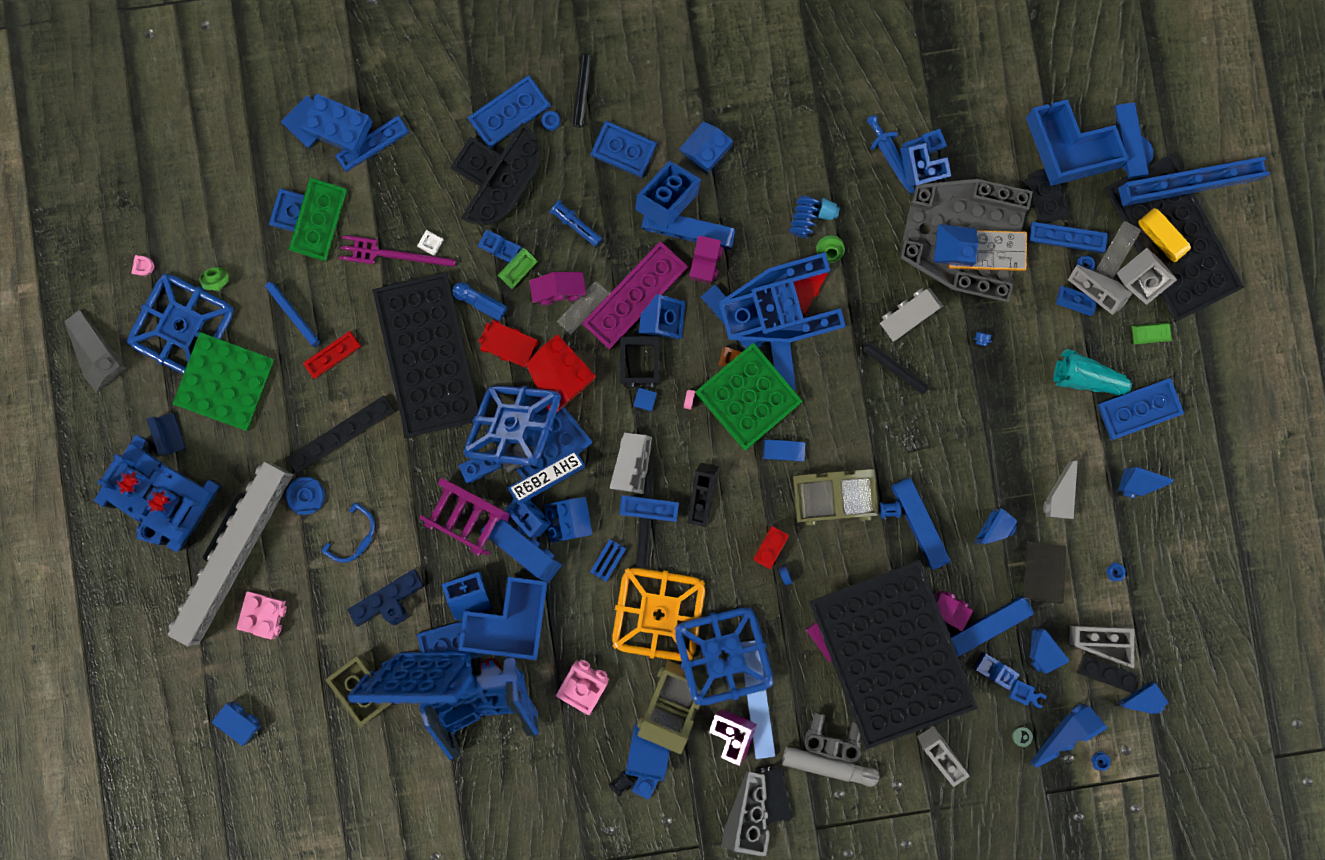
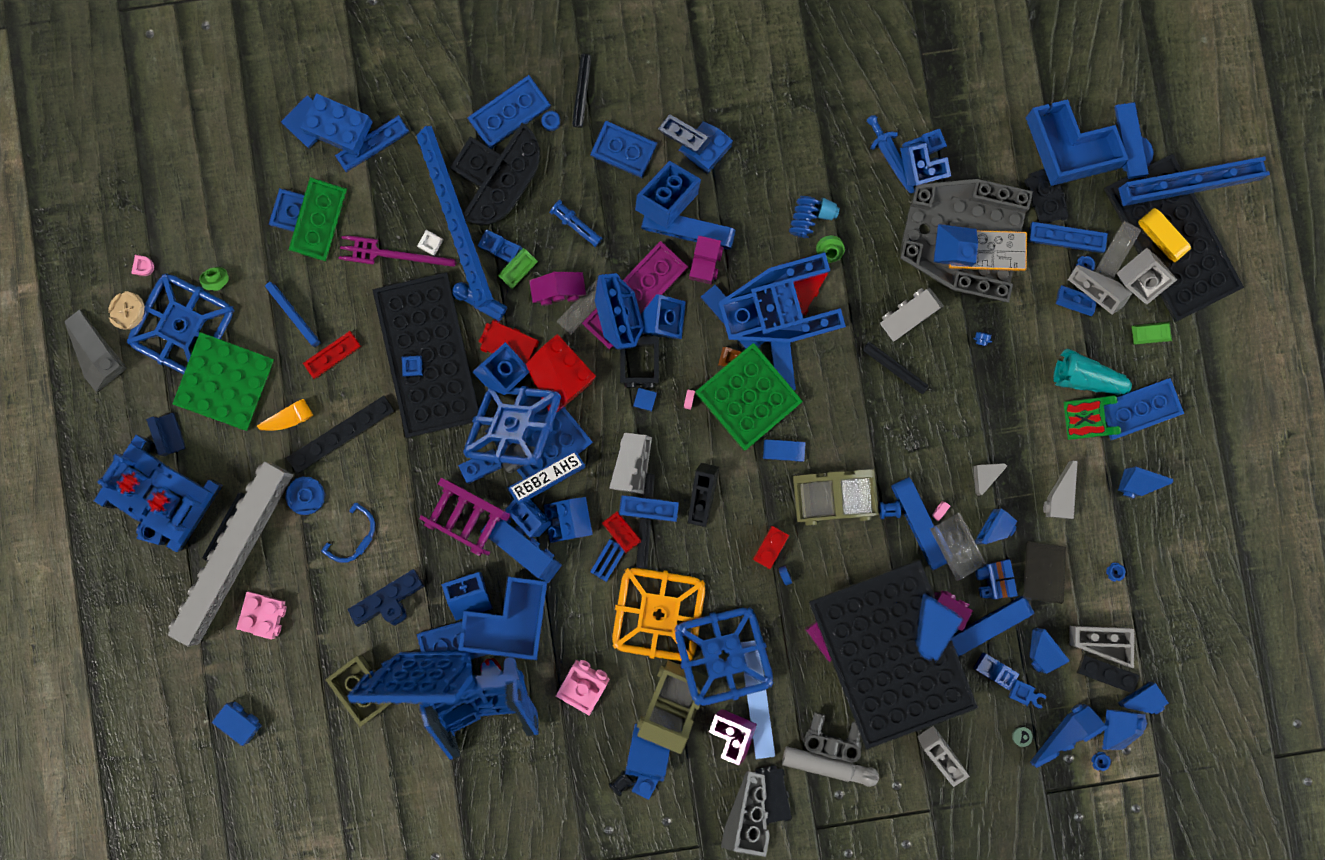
(126, 310): none -> tan tile
(288, 417): none -> light orange piece
(412, 366): none -> blue tile
(454, 217): none -> blue plate
(501, 370): none -> blue slope
(618, 311): none -> blue wedge
(621, 532): none -> red plate
(684, 134): none -> plate
(935, 627): none -> blue slope
(940, 510): none -> bright pink tile
(958, 546): none -> clear tile
(985, 475): none -> light grey slope
(999, 588): none -> blue hips
(1087, 418): none -> flag
(1122, 728): none -> blue slope

